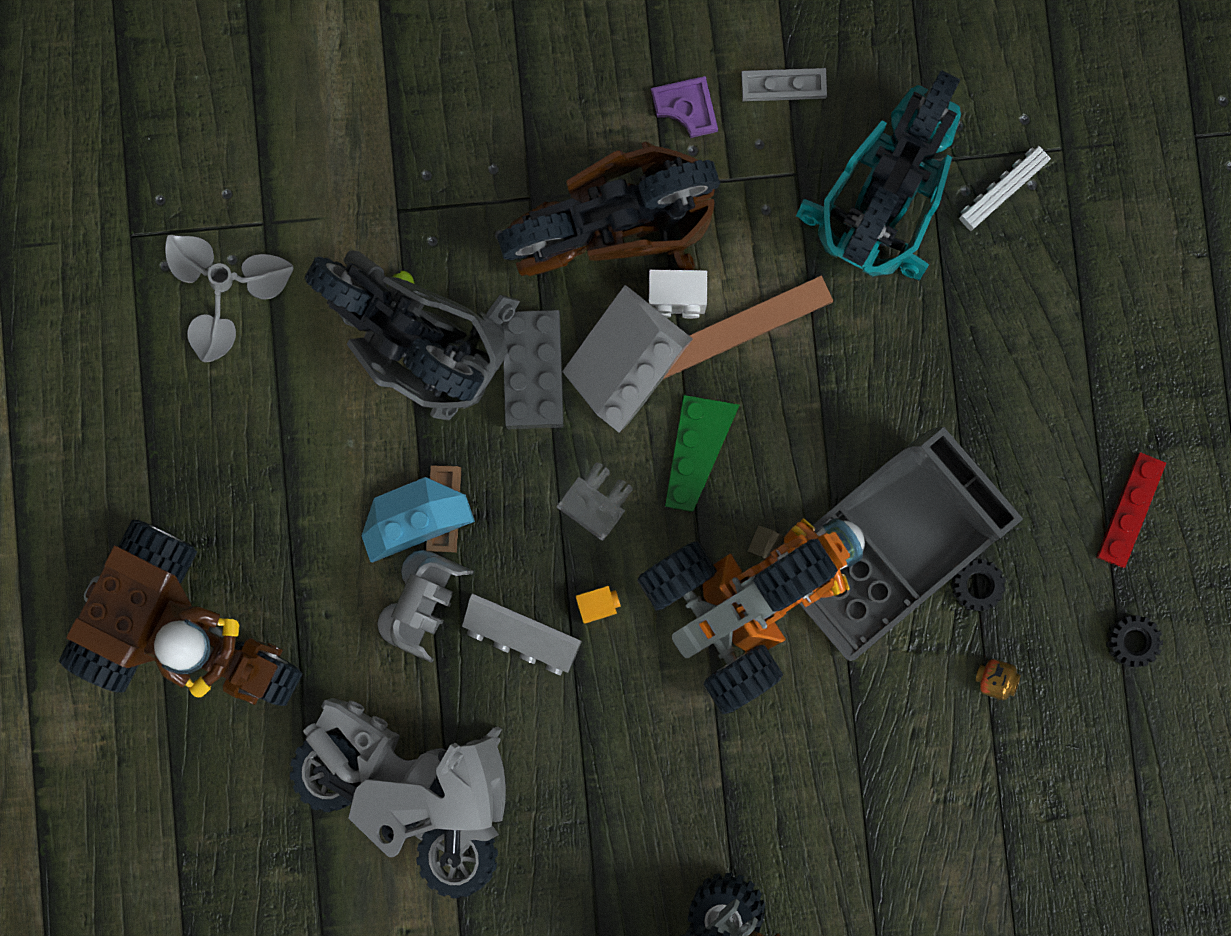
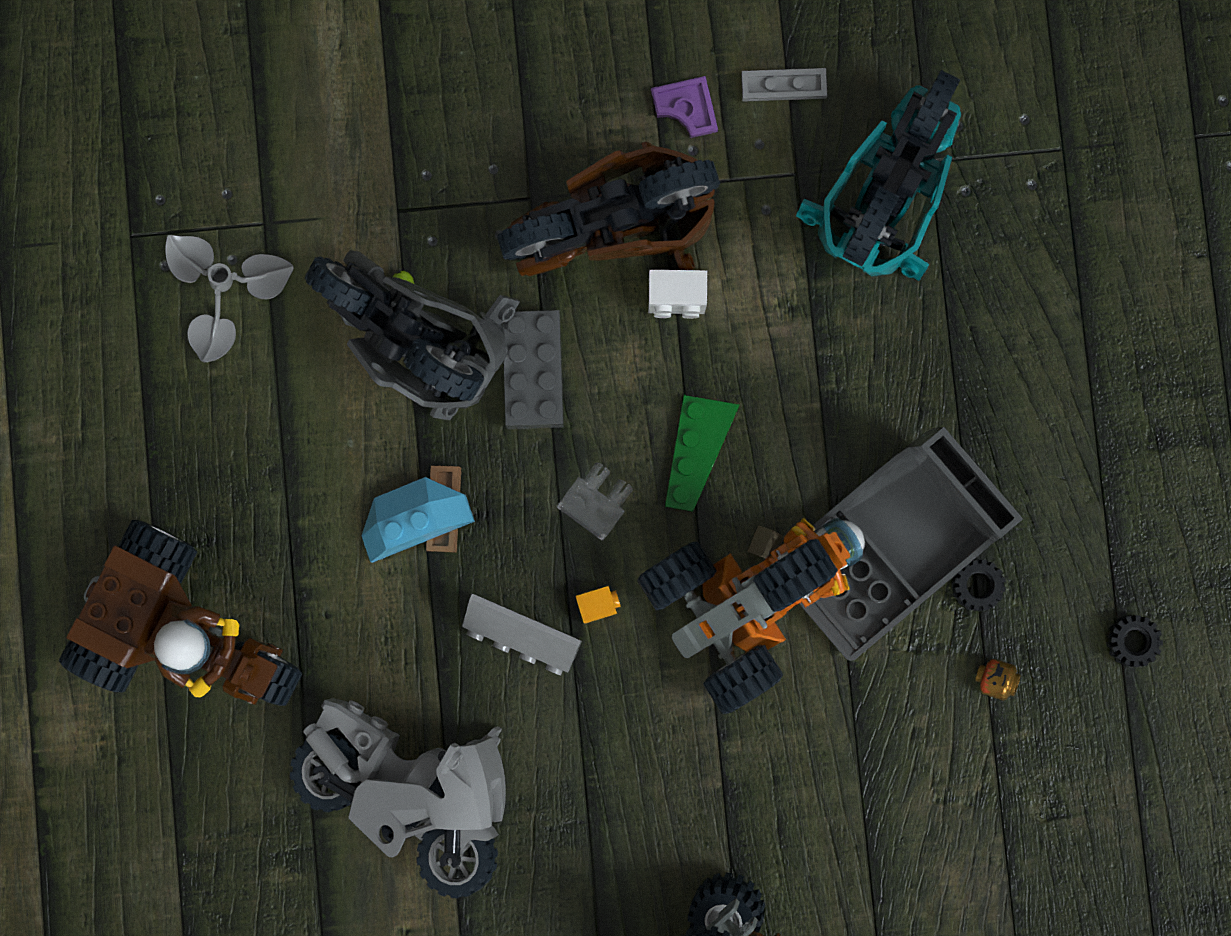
(411, 616): light grey piece -> none
(625, 358): light grey slope -> none
(753, 323): nougat tile -> none
(1001, 191): white piece -> none
(1131, 510): red plate -> none

